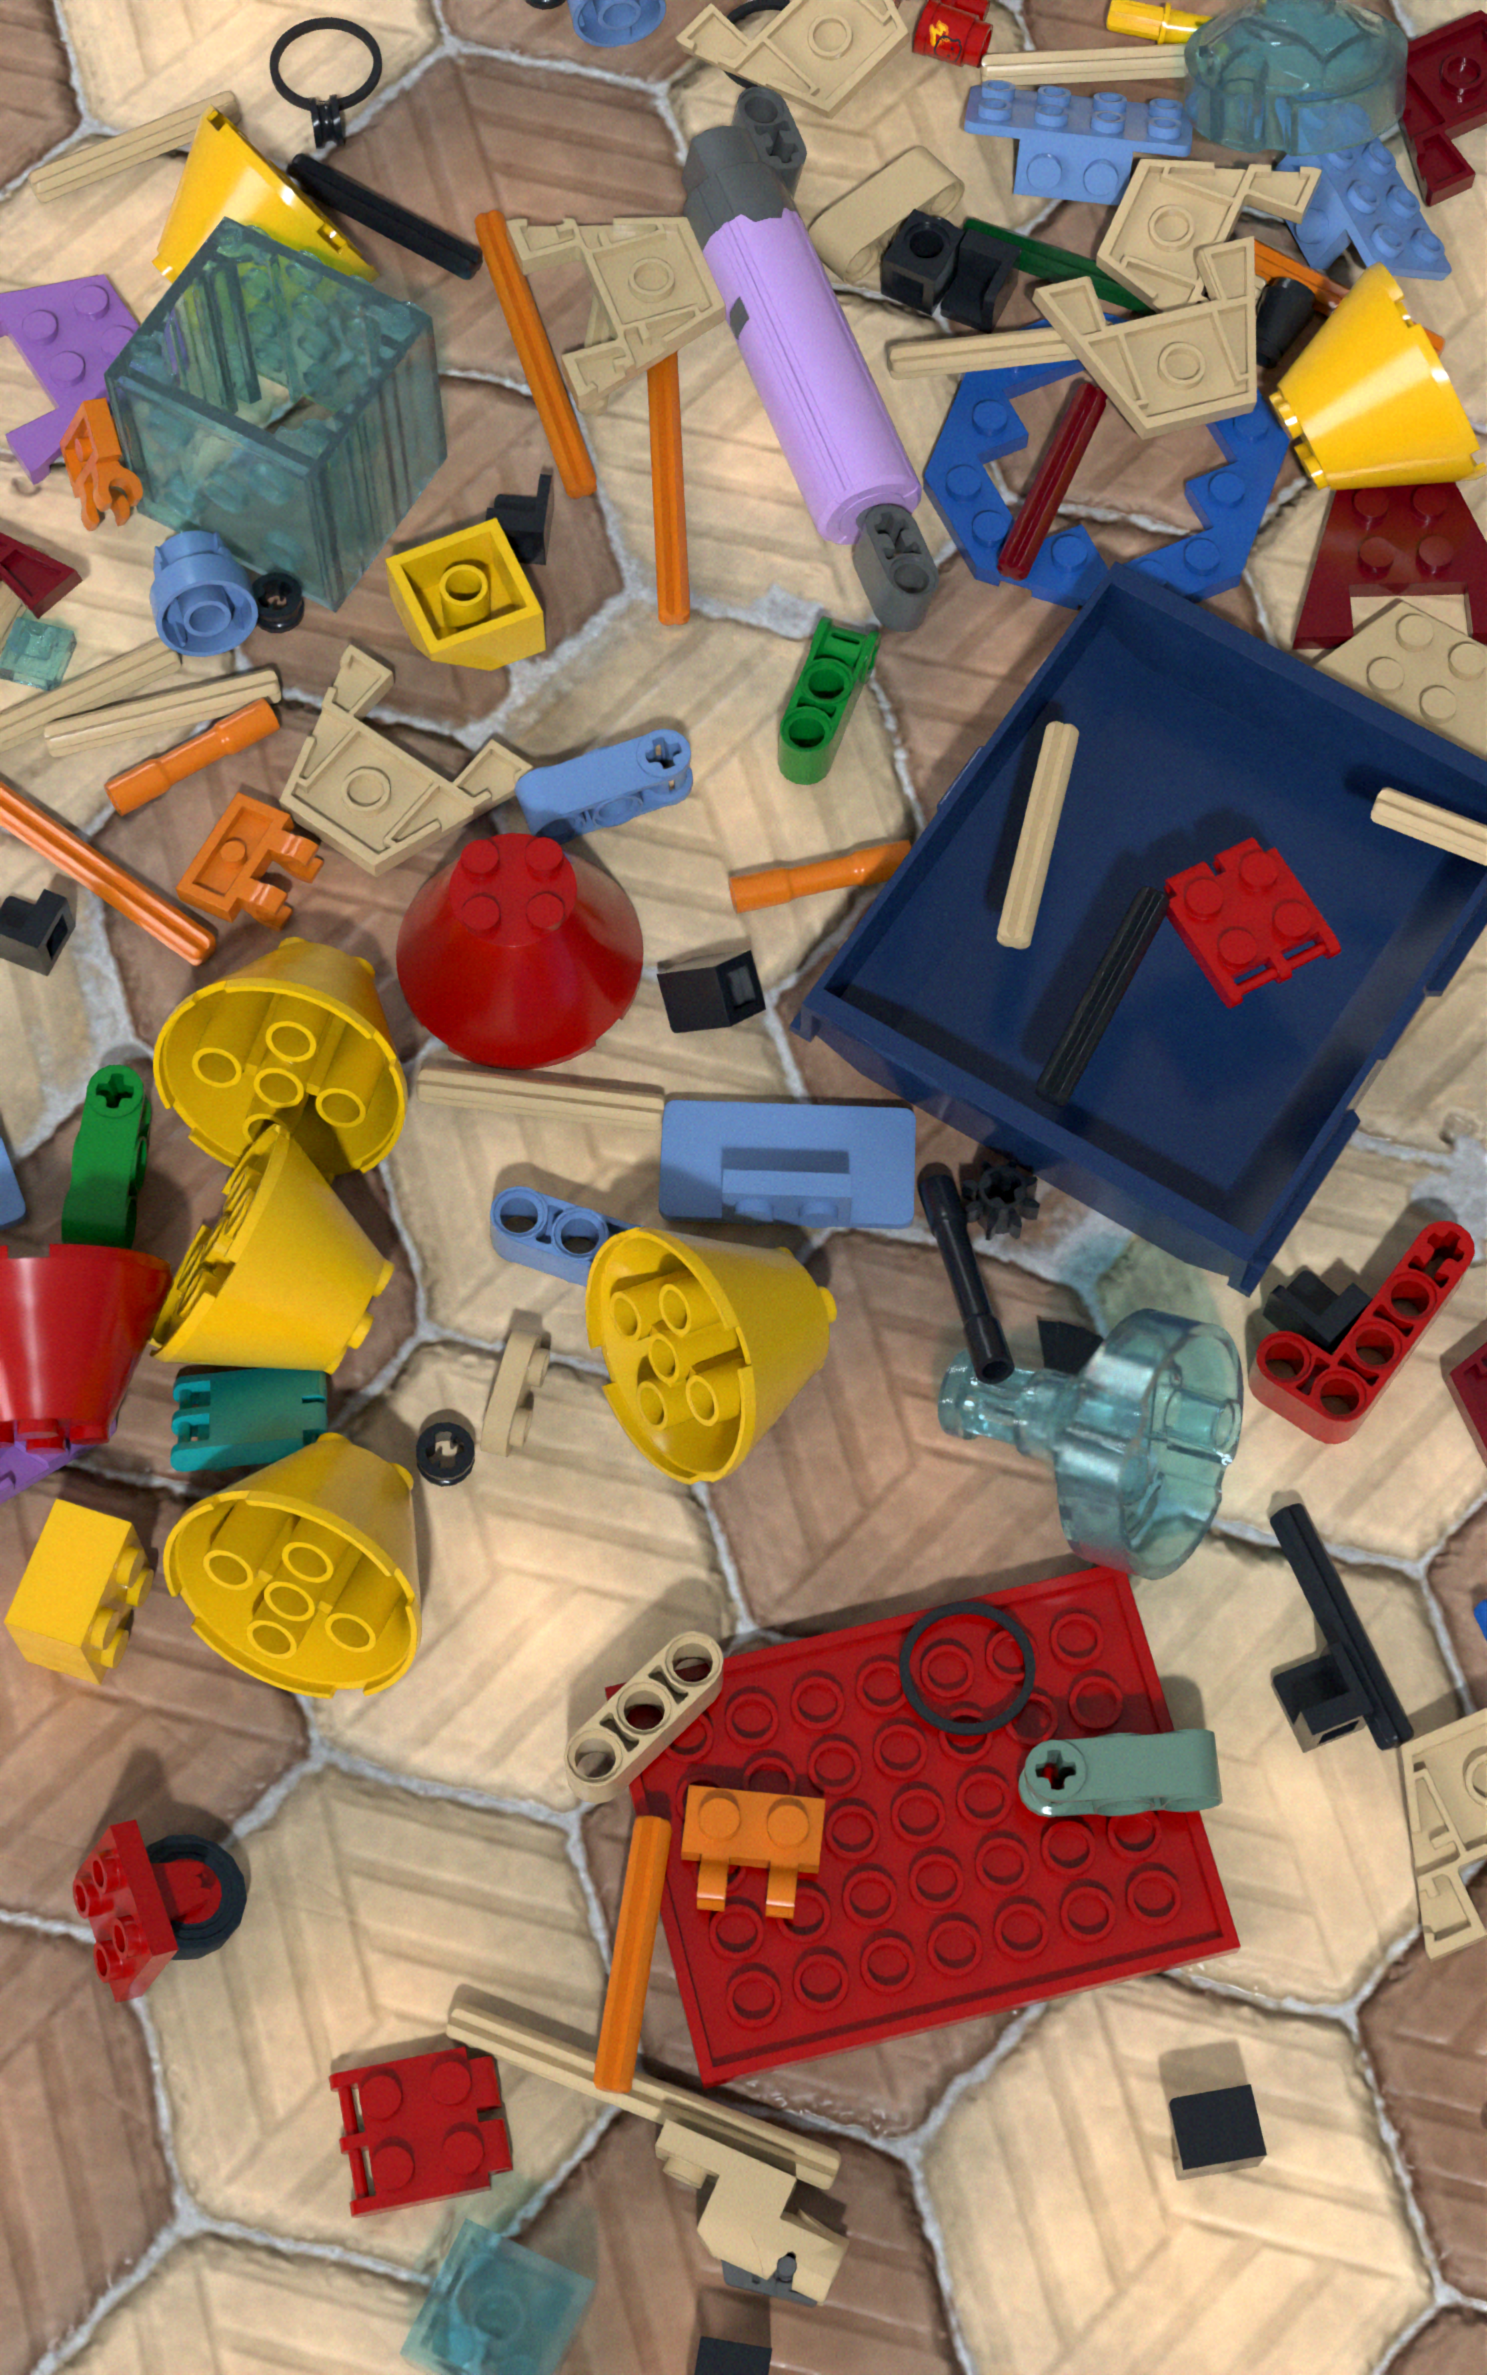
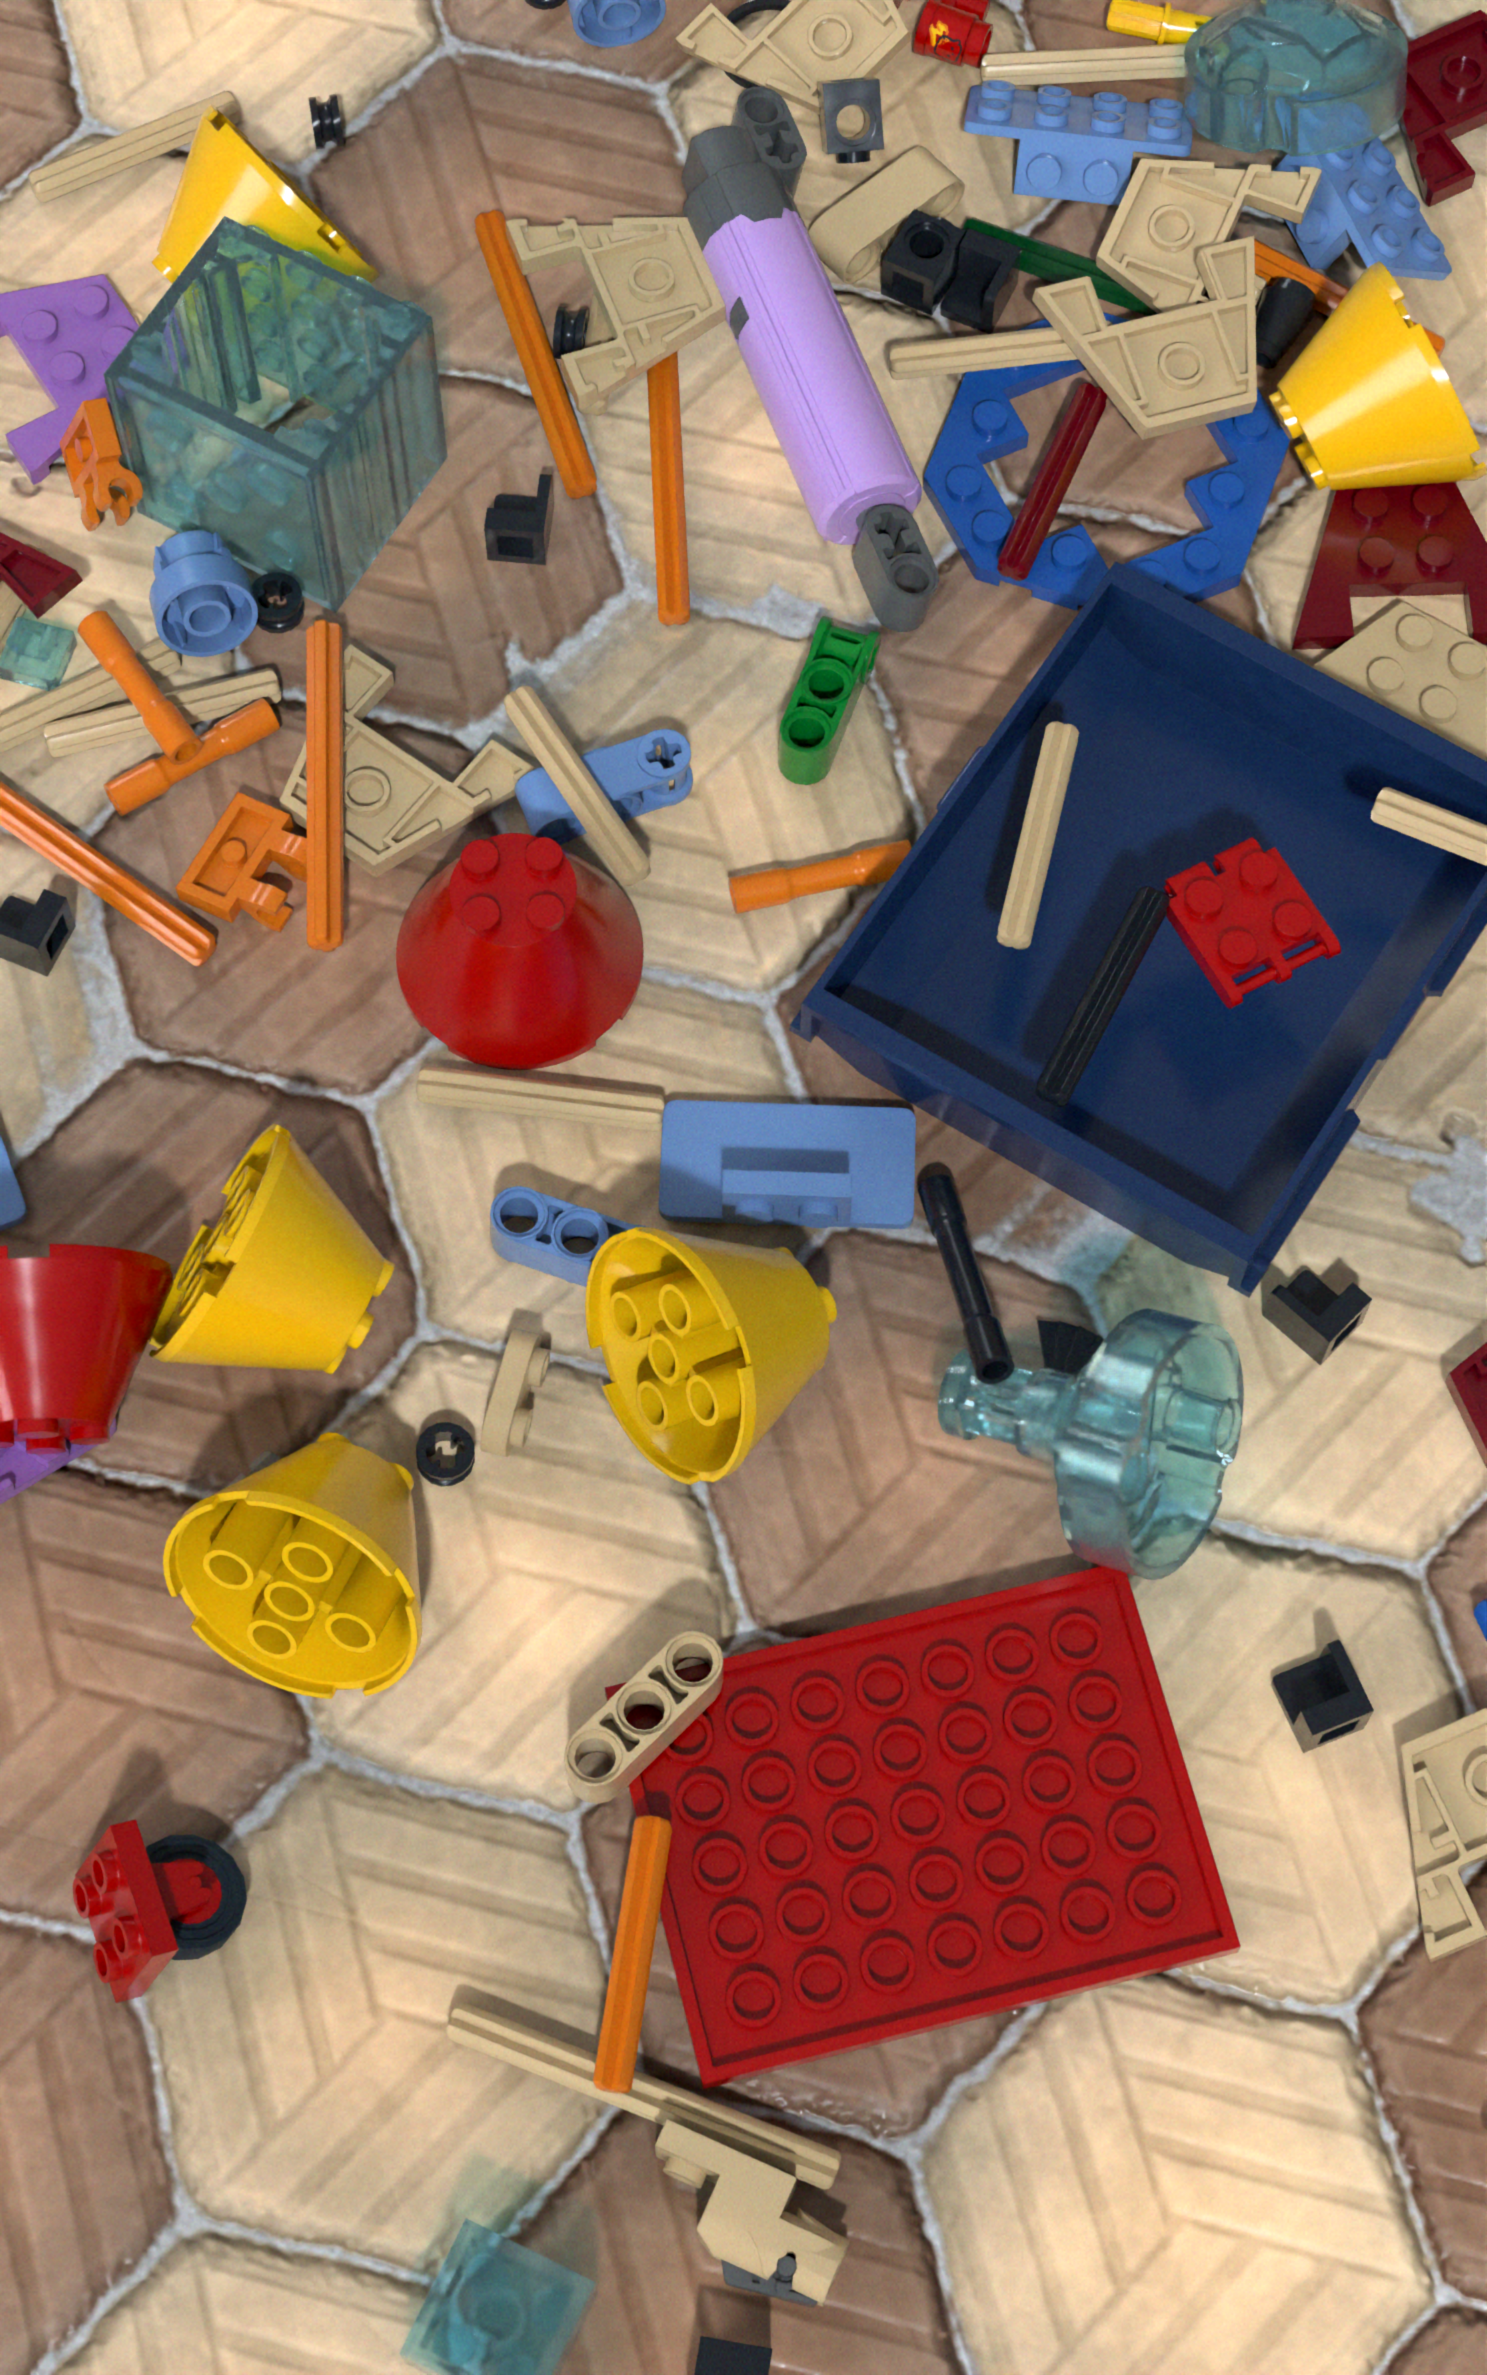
(79, 1593): yellow brick -> none
(108, 1161): green piece -> none
(158, 713): none -> orange piece
(246, 1417): teal plate -> none
(288, 1046): yellow cone -> none
(320, 24): black piece -> none
(324, 786): none -> orange axle
(385, 216): black axle -> none
(422, 2130): red plate -> none
(467, 599): yellow slope -> none
(569, 331): none -> black bush
(577, 786): none -> tan axle
(711, 991): black panel -> none
(752, 1832): orange plate -> none
(836, 95): none -> black brick
(975, 1609): black piece -> none
(1007, 1185): black gear -> none
(1124, 1774): sand green piece -> none
(1216, 2132): black panel -> none
(1340, 1621): black axle -> none
(1378, 1328): red beam -> none

